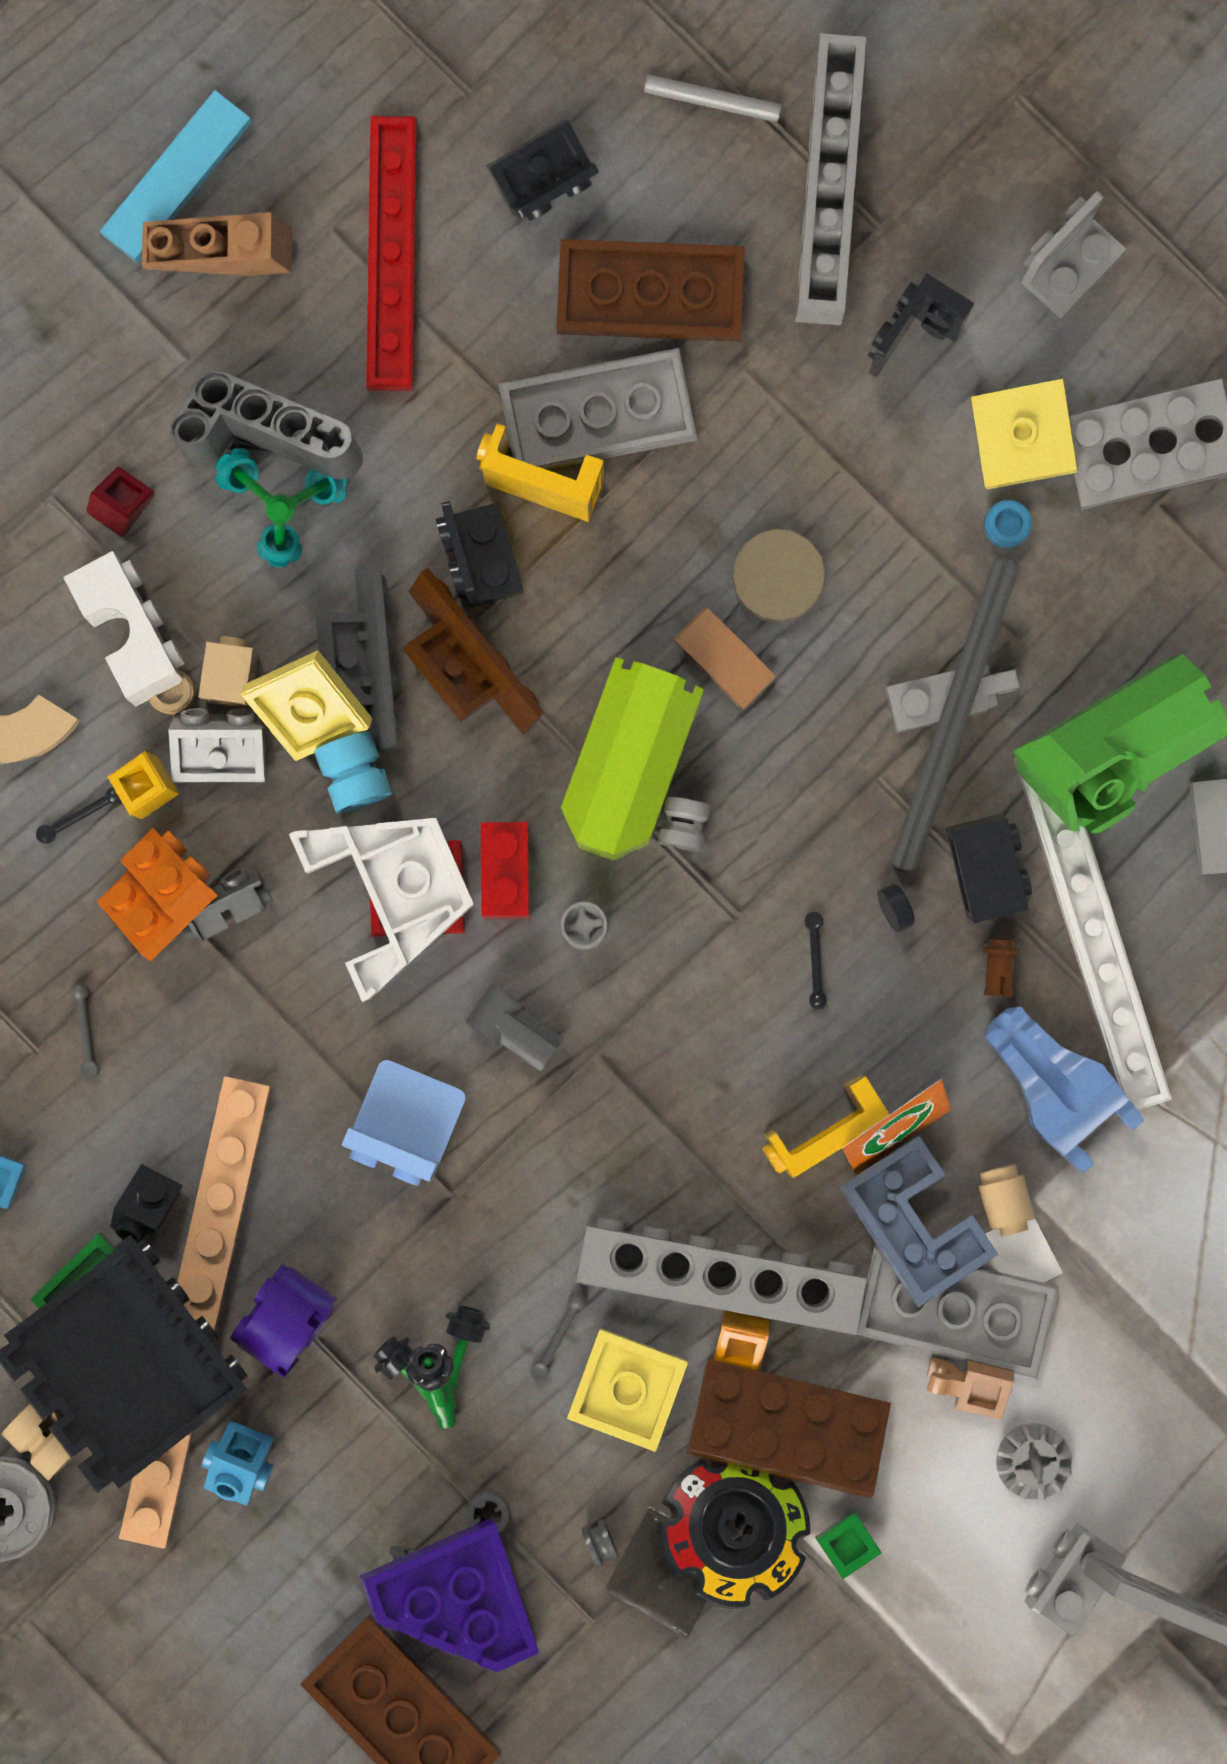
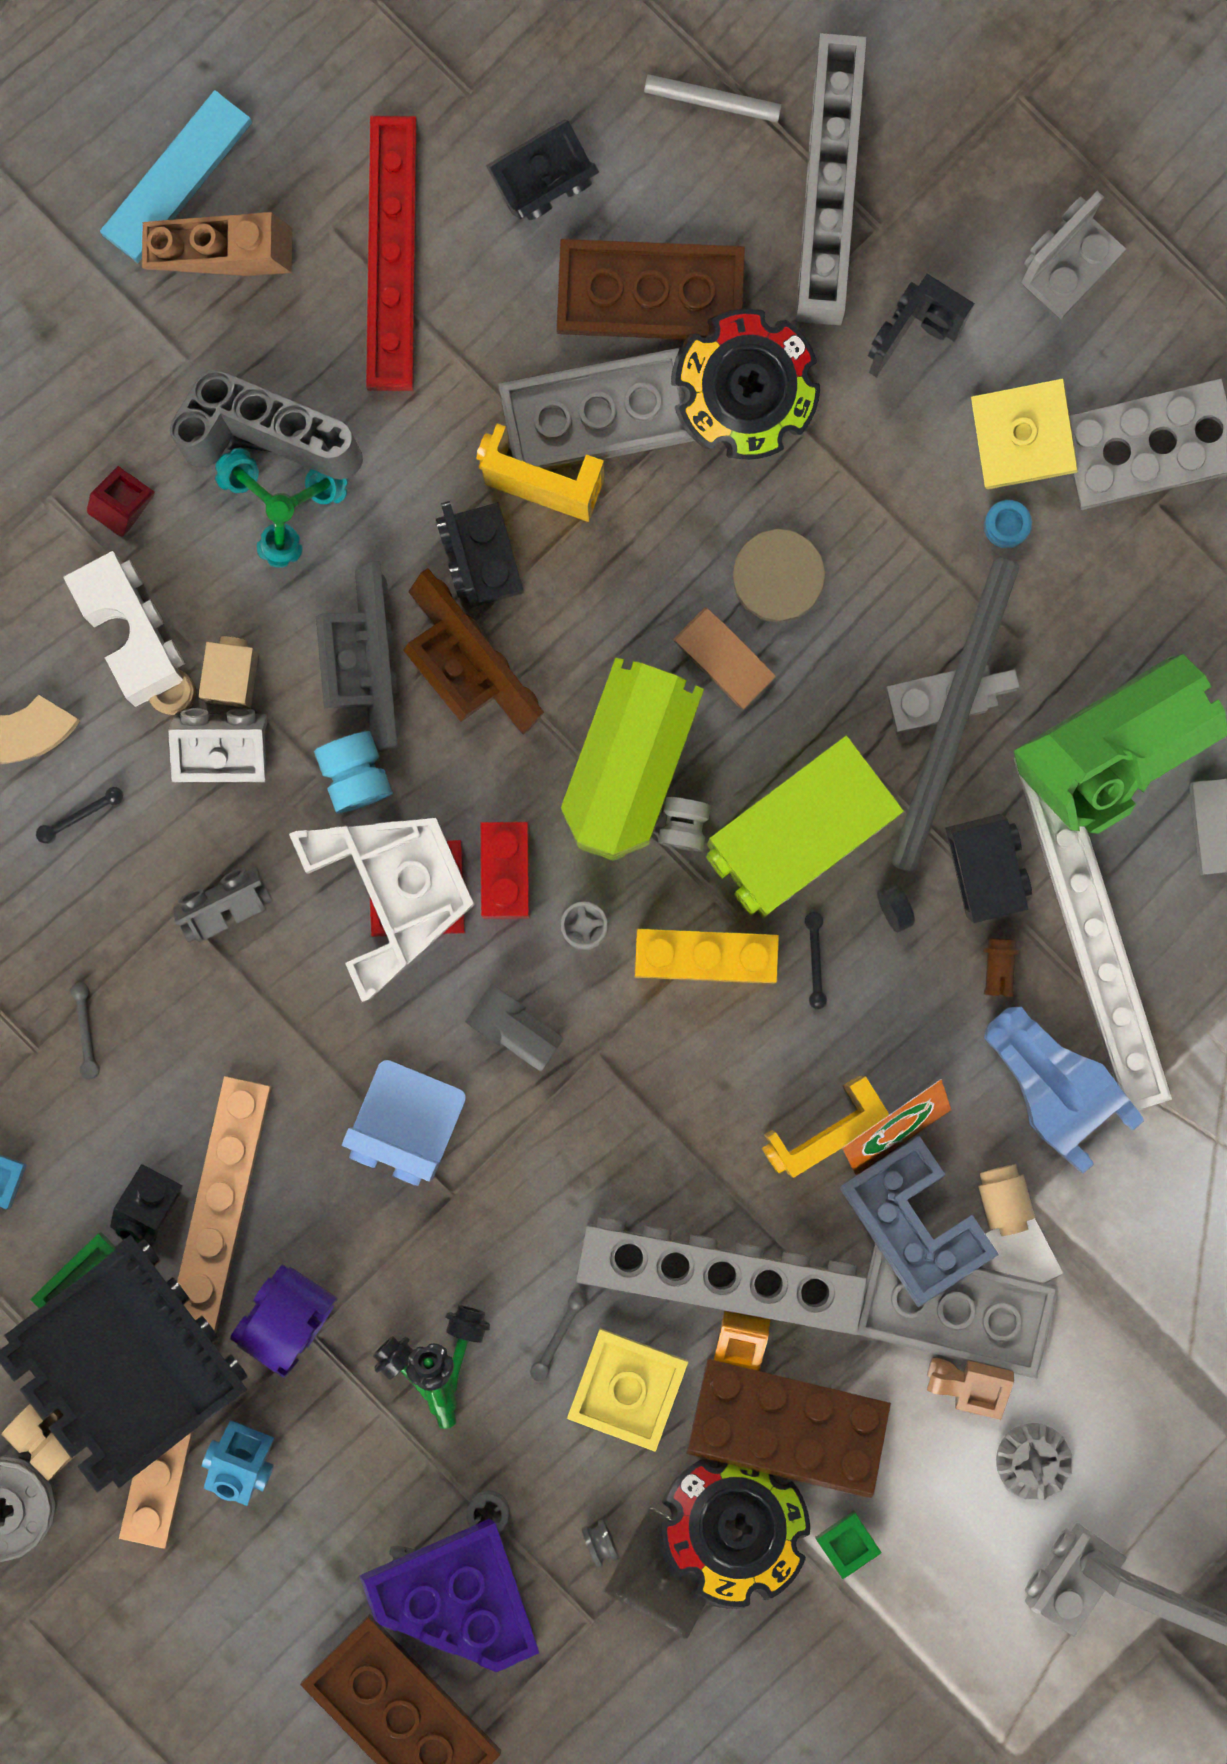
(143, 785): yellow slope -> none
(157, 893): orange plate -> none
(306, 705): light yellow plate -> none
(706, 956): none -> yellow brick
(776, 365): none -> black piece
(802, 828): none -> lime brick

